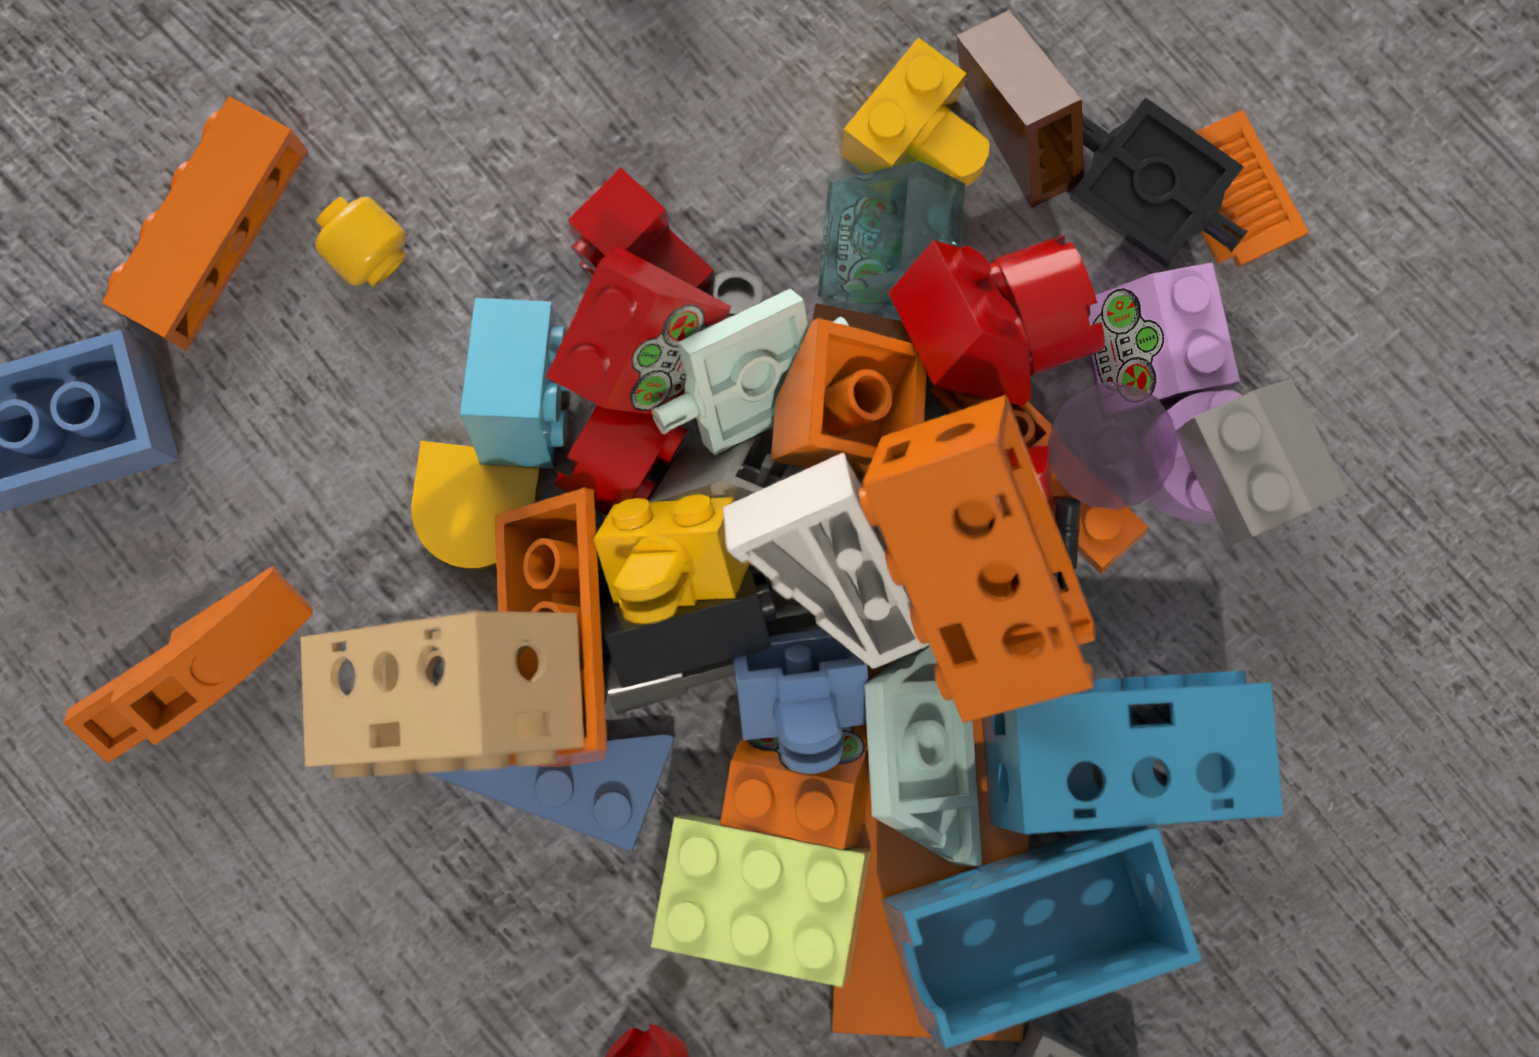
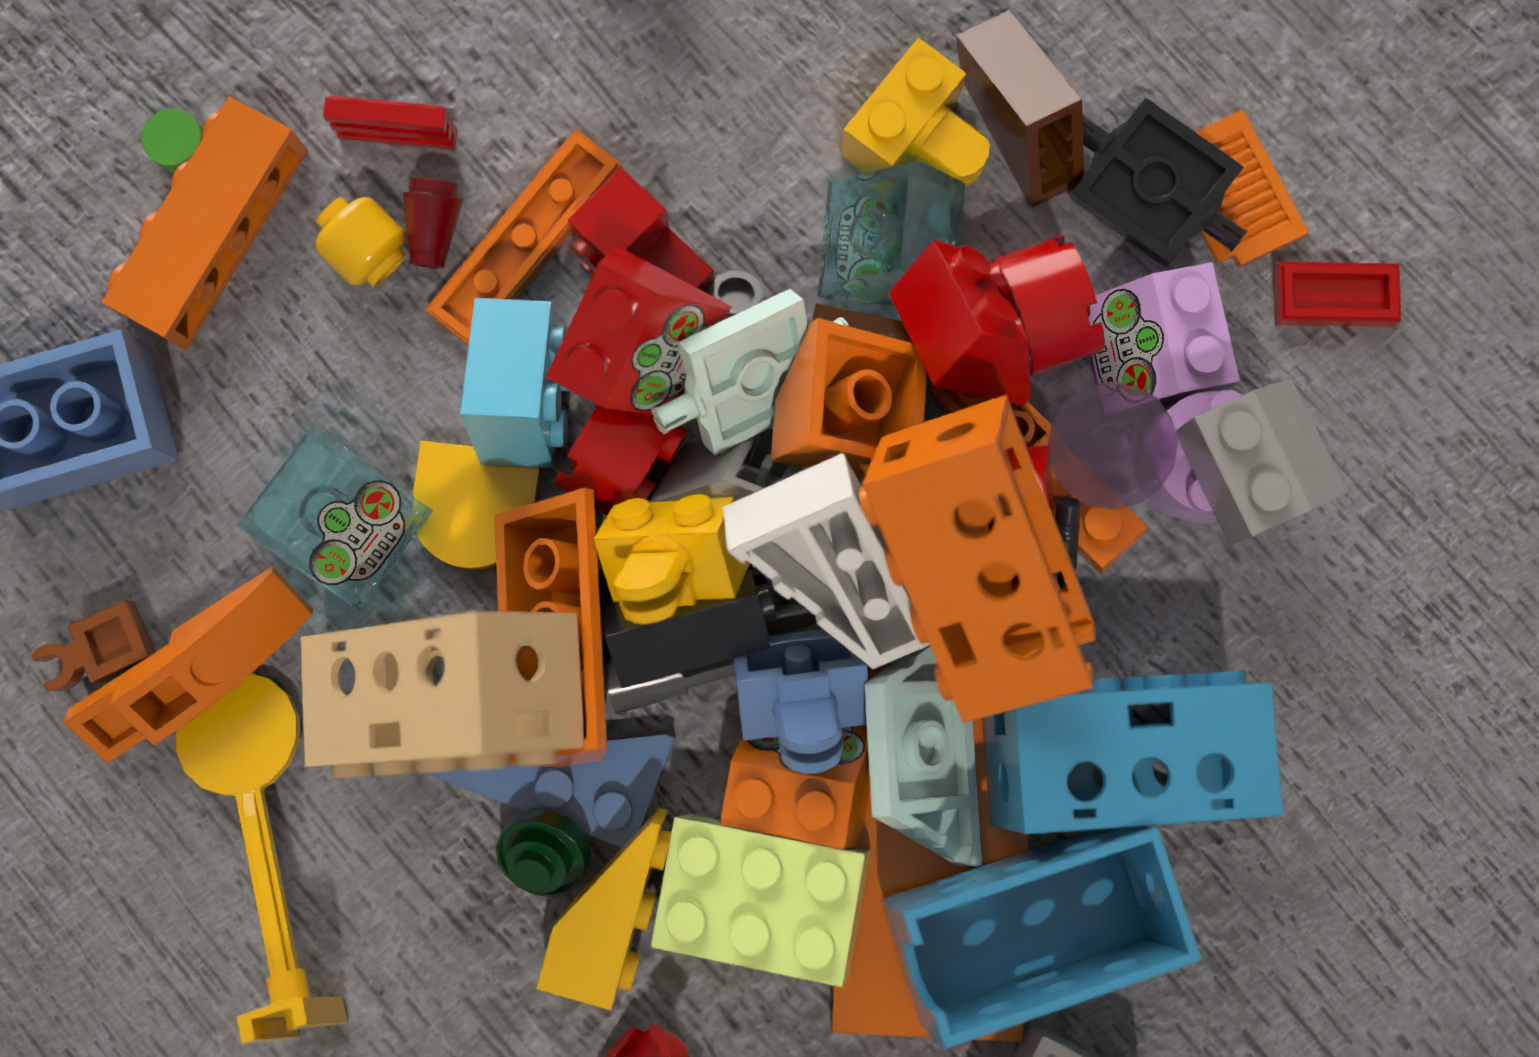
(102, 646): none -> dark orange plate
(171, 138): none -> bright green tile
(238, 752): none -> yellow piece
(334, 517): none -> clear light blue slope
(390, 122): none -> red tile
(430, 220): none -> dark red cone
(525, 234): none -> orange tile
(543, 852): none -> dark green plate
(594, 934): none -> yellow slope
(1337, 294): none -> red tile

